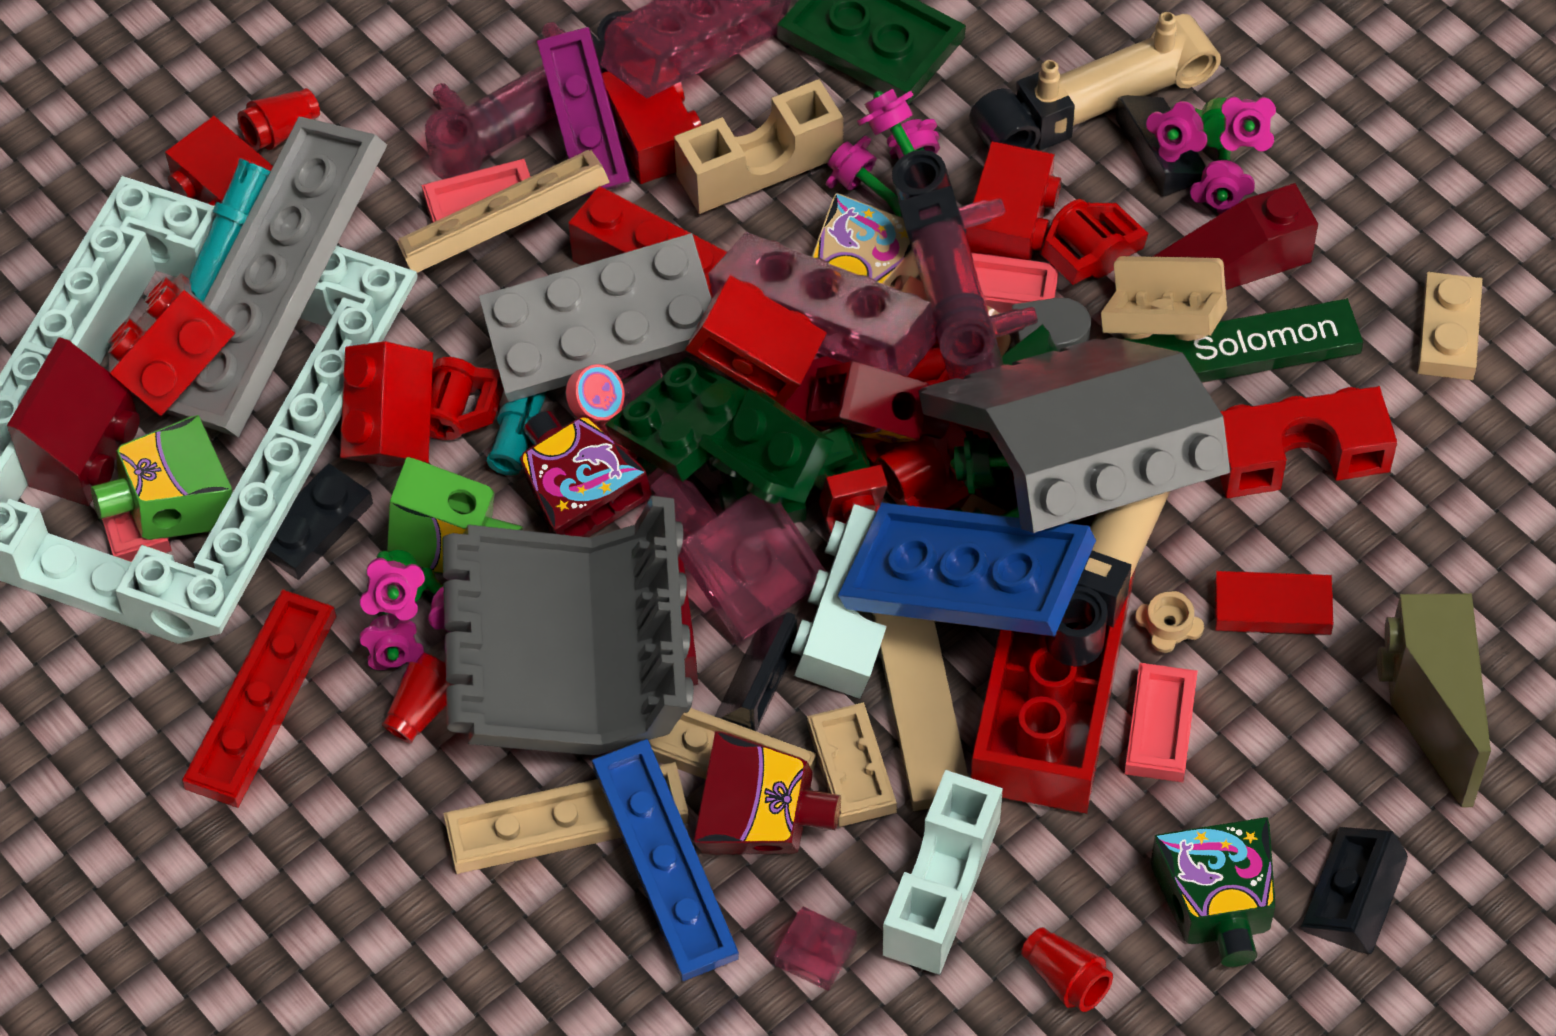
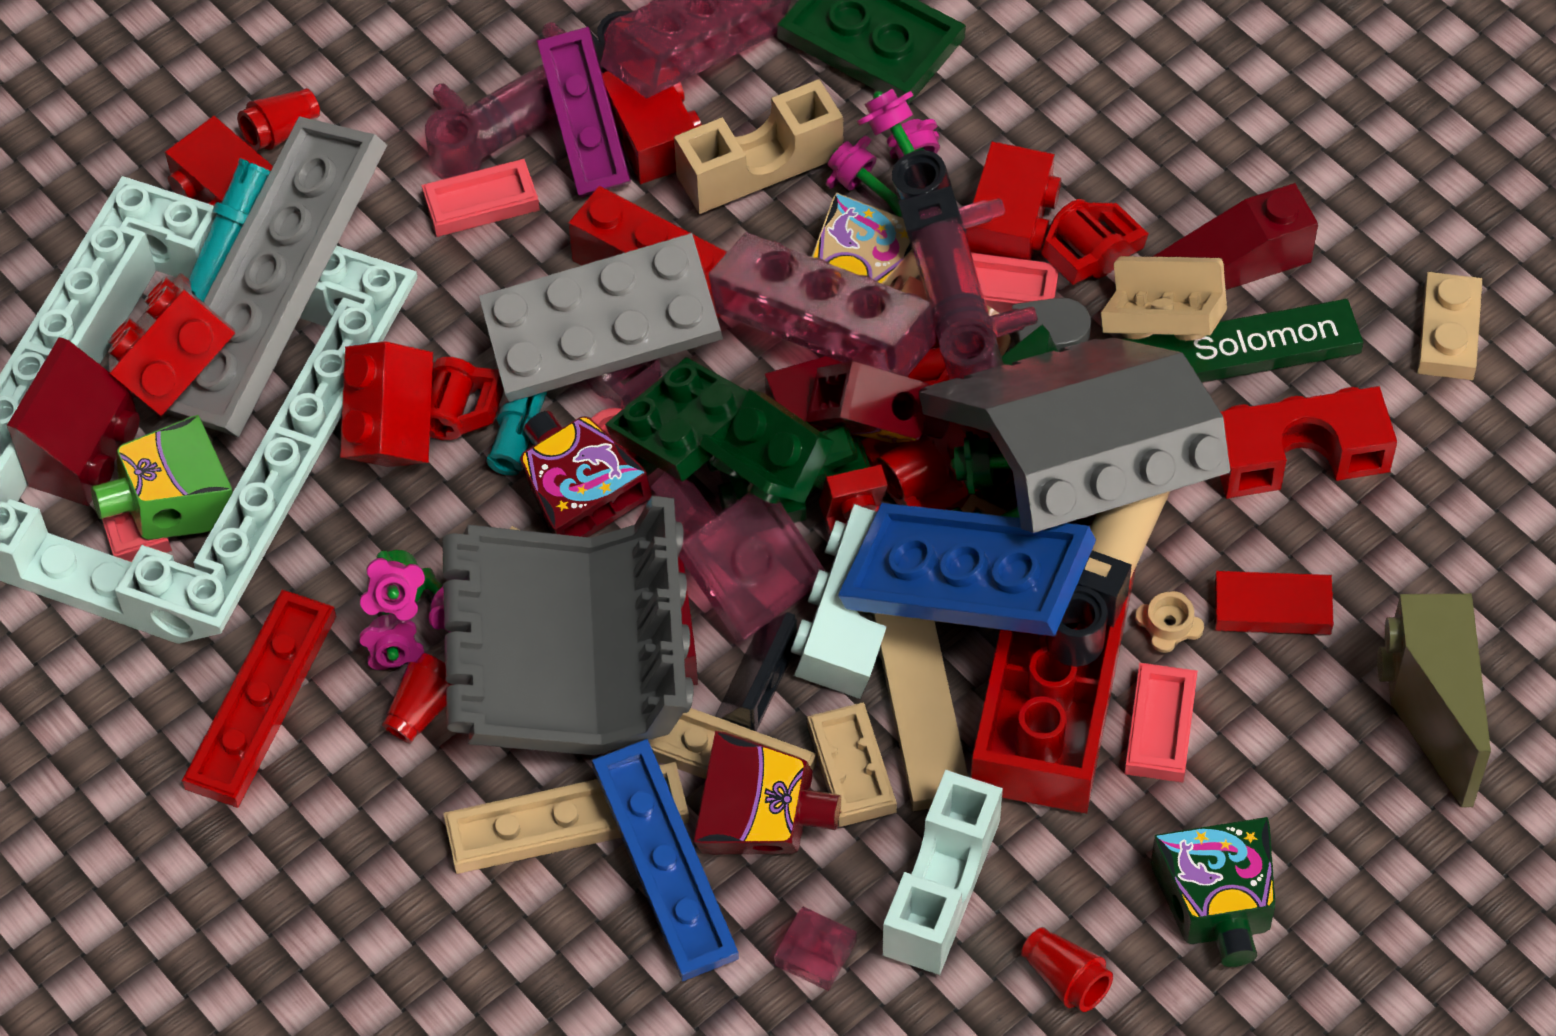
(317, 520): black plate -> none
(434, 504): bright green torso -> none
(502, 211): tan tile -> none
(595, 393): tile -> none
(756, 340): red brick -> none
(1052, 103): tan piece -> none
(1168, 176): black slope -> none
(1220, 125): dark pink plant -> none
(1356, 888): black slope -> none

